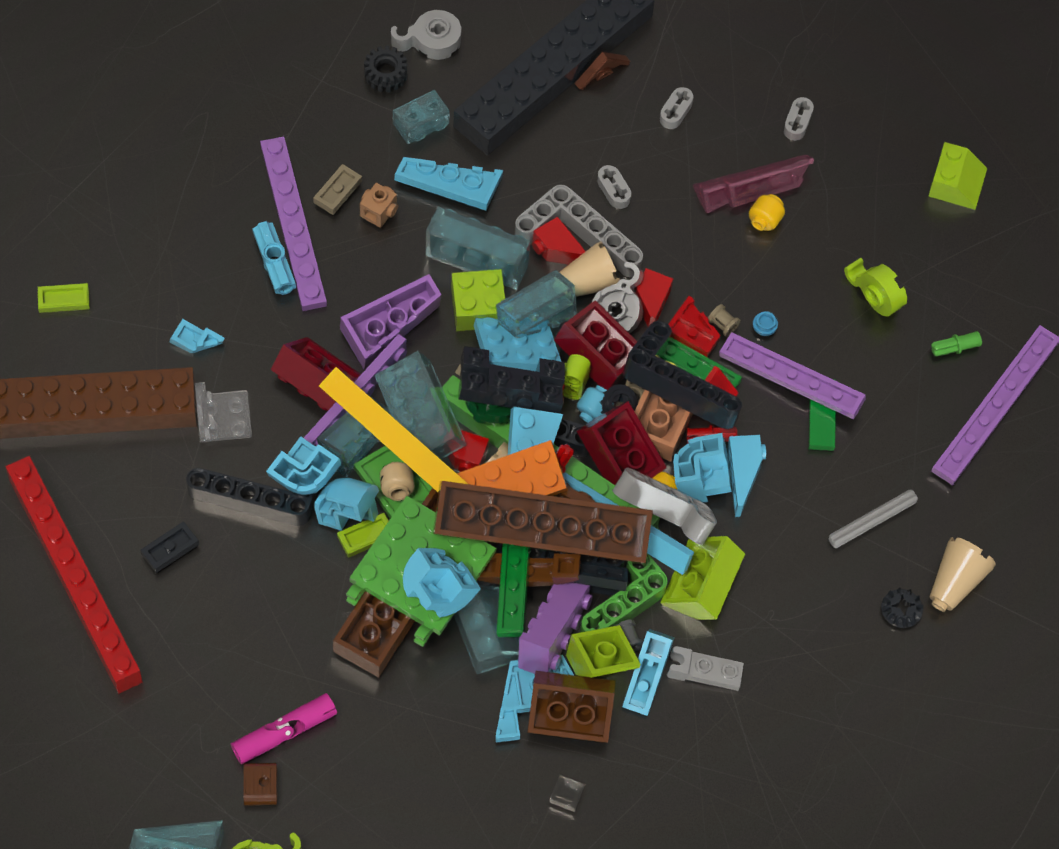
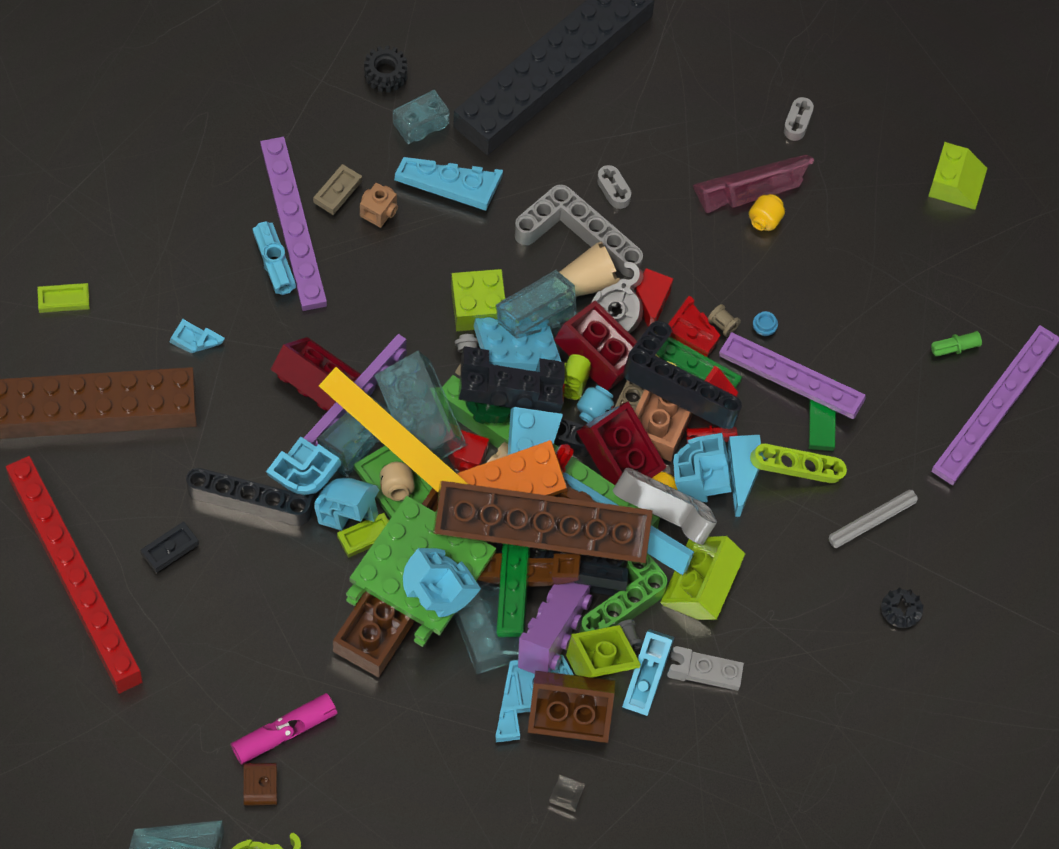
(222, 414): clear bracket -> none
(379, 322): medium lavender wedge -> none
(433, 34): light grey piece -> none
(466, 340): none -> light grey plate
(476, 246): clear light blue brick -> none
(556, 243): red slope -> none
(601, 68): copper tile -> none
(618, 392): black gear -> none
(680, 110): light grey beam -> none
(798, 463): none -> lime beam
(877, 286): lime piece -> none
(959, 573): tan cone -> none

